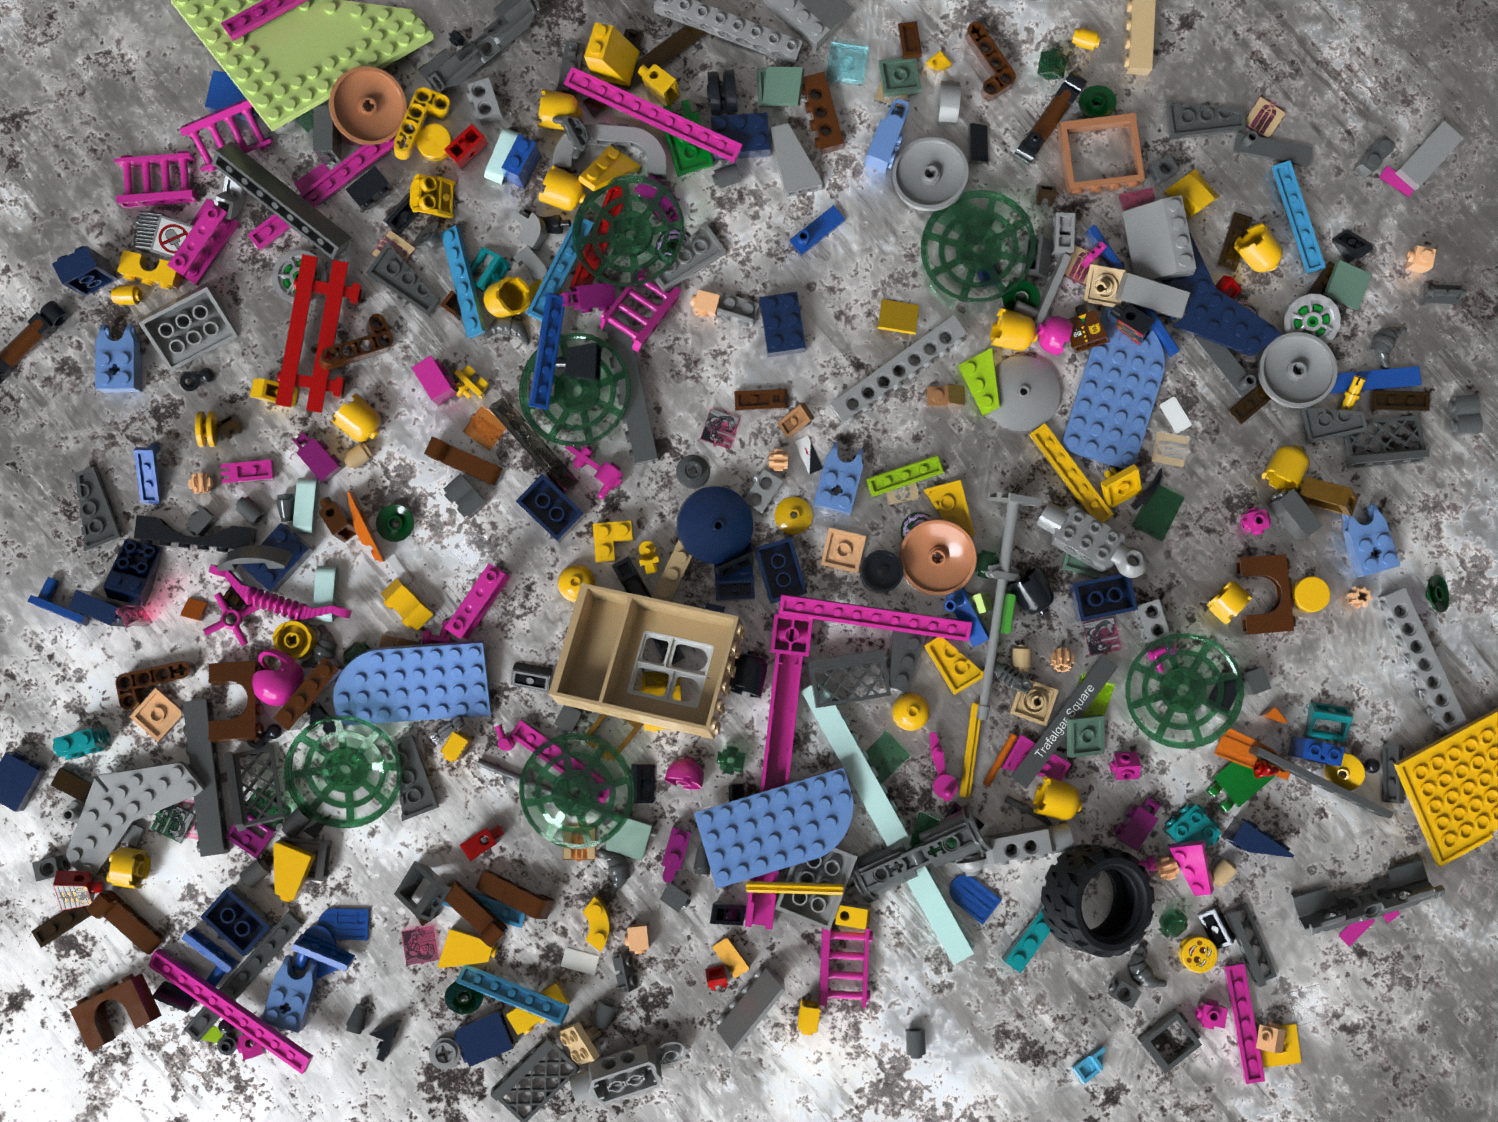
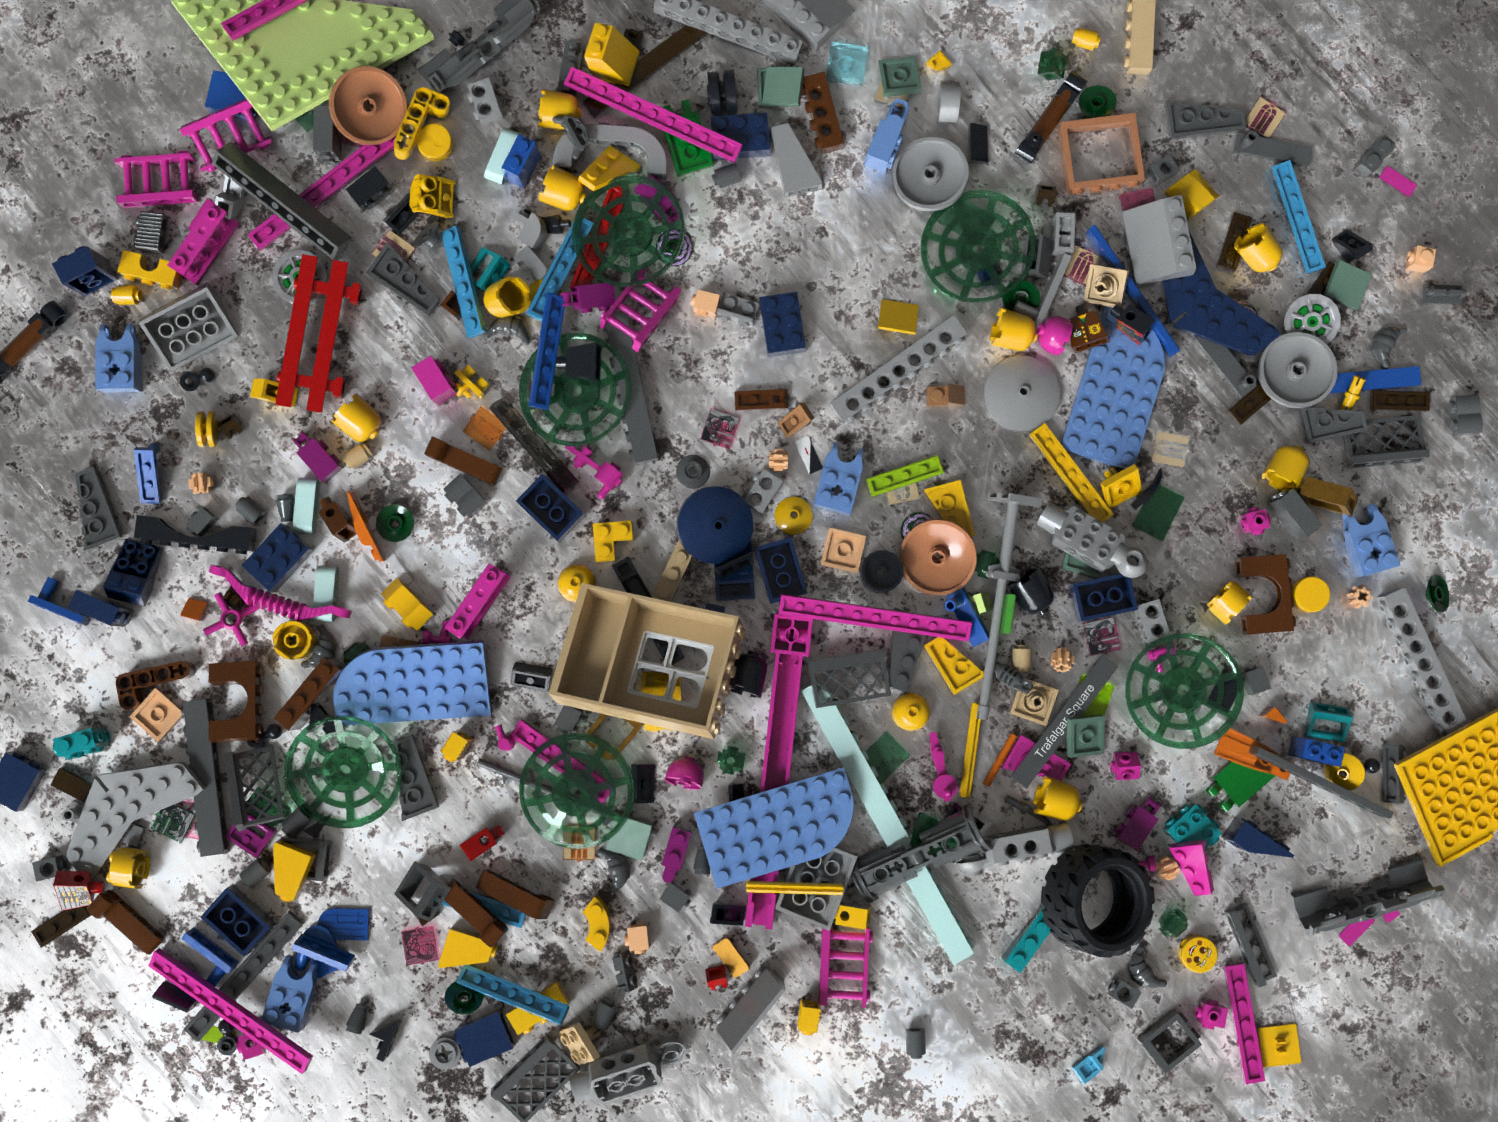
(91, 1013): reddish brown arch -> none
(133, 616): clear pink plate -> none
(169, 236): piece -> none
(248, 471): dark pink hinge -> none
(249, 554): dark grey slope -> none
(277, 686): dark pink piece -> none
(311, 177): dark pink sticker -> none
(354, 346): reddish brown beam -> none
(447, 729): dark grey axle -> none
(466, 146): red brick -> none
(579, 961): white sticker -> none
(648, 556): yellow hips -> none
(660, 84): yellow torso -> none
(694, 255): light grey wing -> none
(817, 230): blue piece -> none
(909, 40): reddish brown tile -> none
(973, 897): blue window -> none
(981, 379): lime wing -> none
(986, 57): reddish brown beam -> none
(1094, 254): dark pink tile -> none
(1152, 295): light grey piece -> none
(1175, 414): white sticker -> none
(1216, 927): black slope -> none
(1223, 872): tan brick -> none
(1228, 286): red slope -> none
(1264, 769): red plate -> none
(1270, 1037): light nougat brick -> none
(1429, 155): light grey piece -> none

